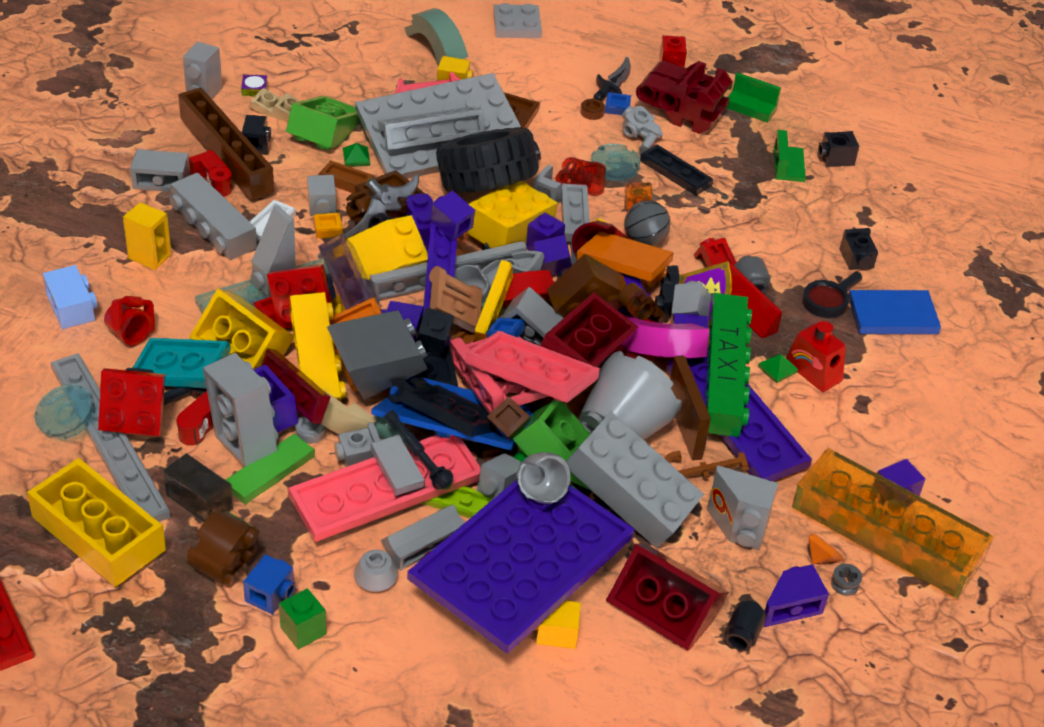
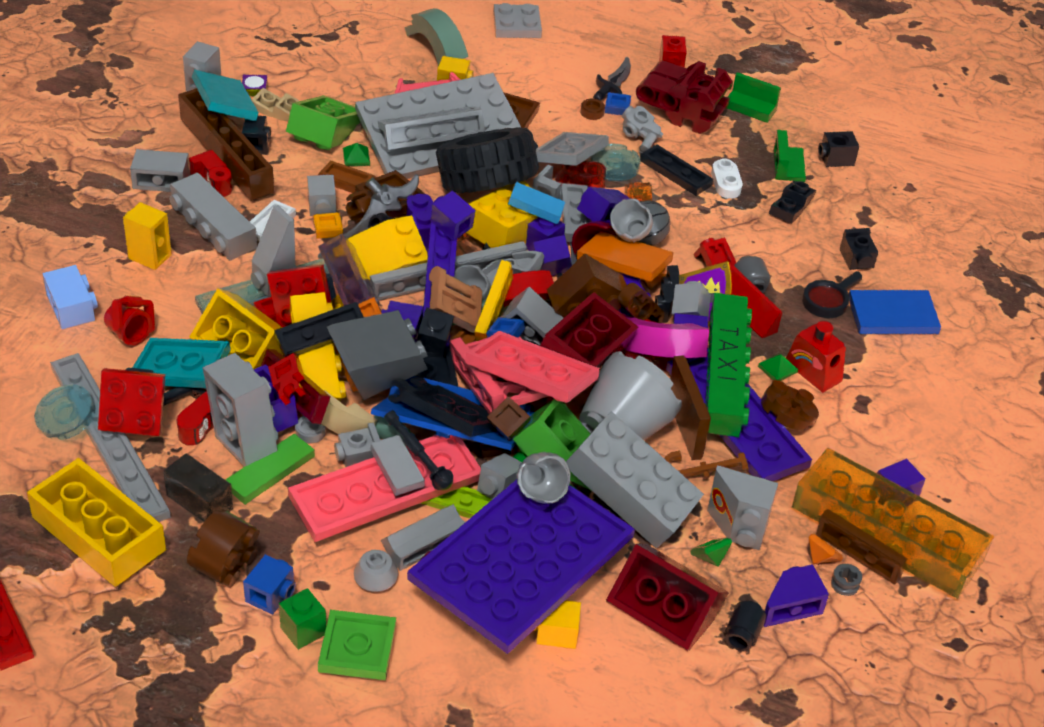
(224, 95): none -> teal tile
(286, 377): none -> red plate
(313, 332): none -> black tile
(357, 645): none -> bright green plate
(536, 203): none -> dark azure tile
(571, 148): none -> light grey tile
(599, 202): none -> dark purple brick
(631, 220): none -> light grey hair
(712, 551): none -> green slope
(726, 178): none -> white plate
(792, 406): none -> reddish brown plate
(793, 201): none -> black slope
(861, 546): none -> reddish brown tile

